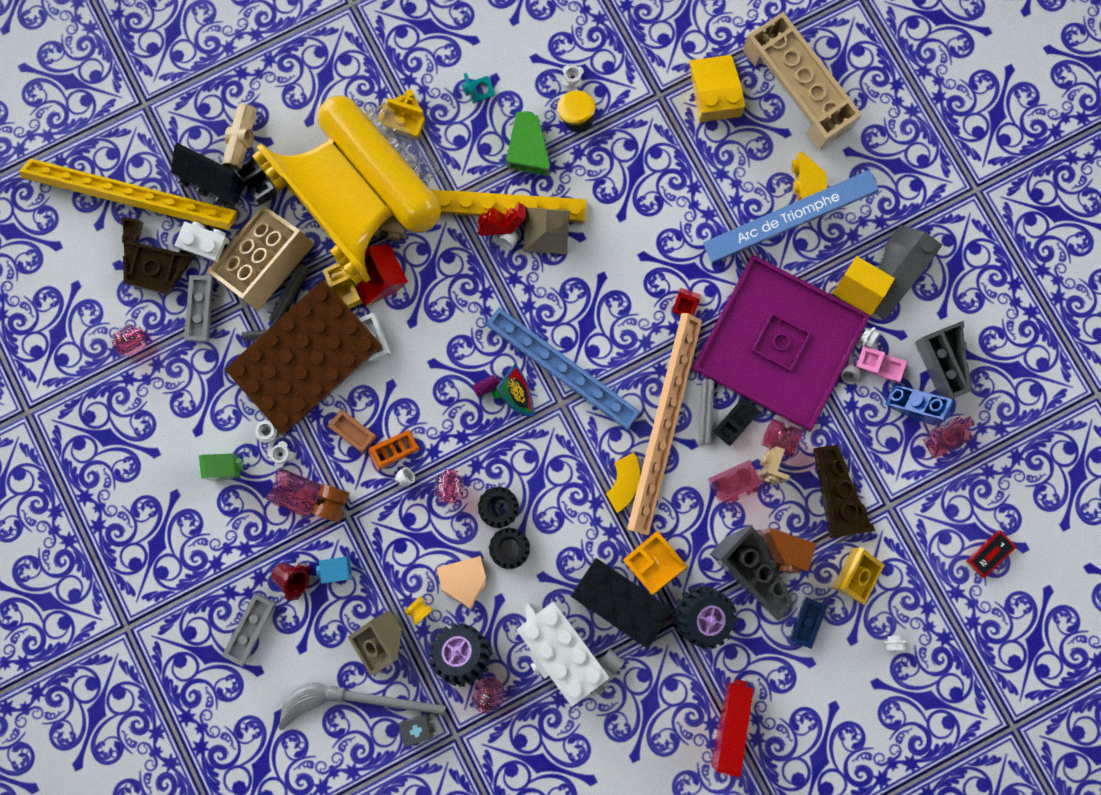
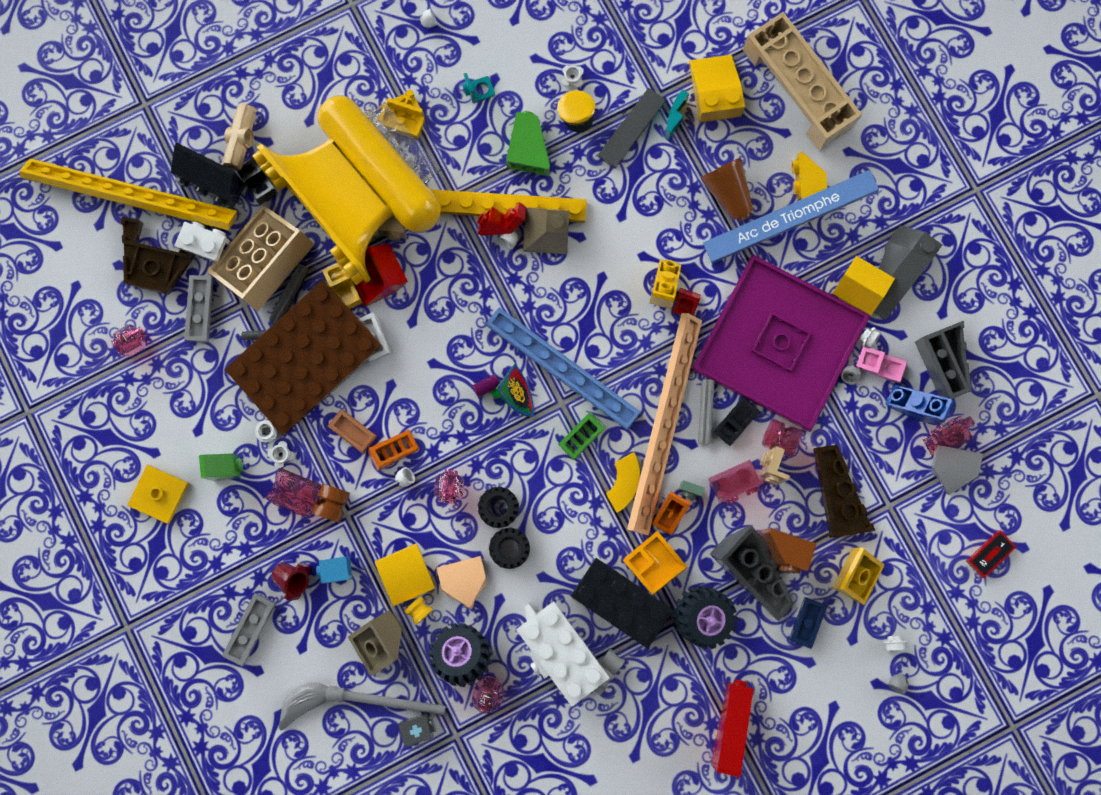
(158, 494): none -> yellow plate
(404, 574): none -> yellow slope
(428, 19): none -> white hinge
(568, 449): none -> bright green slope
(631, 128): none -> dark grey tile
(665, 284): none -> yellow slope
(671, 513): none -> orange slope
(675, 118): none -> teal slope
(691, 490): none -> sand green plate
(730, 189): none -> dark orange cone
(899, 683): none -> light grey hinge
(955, 467): none -> light grey slope

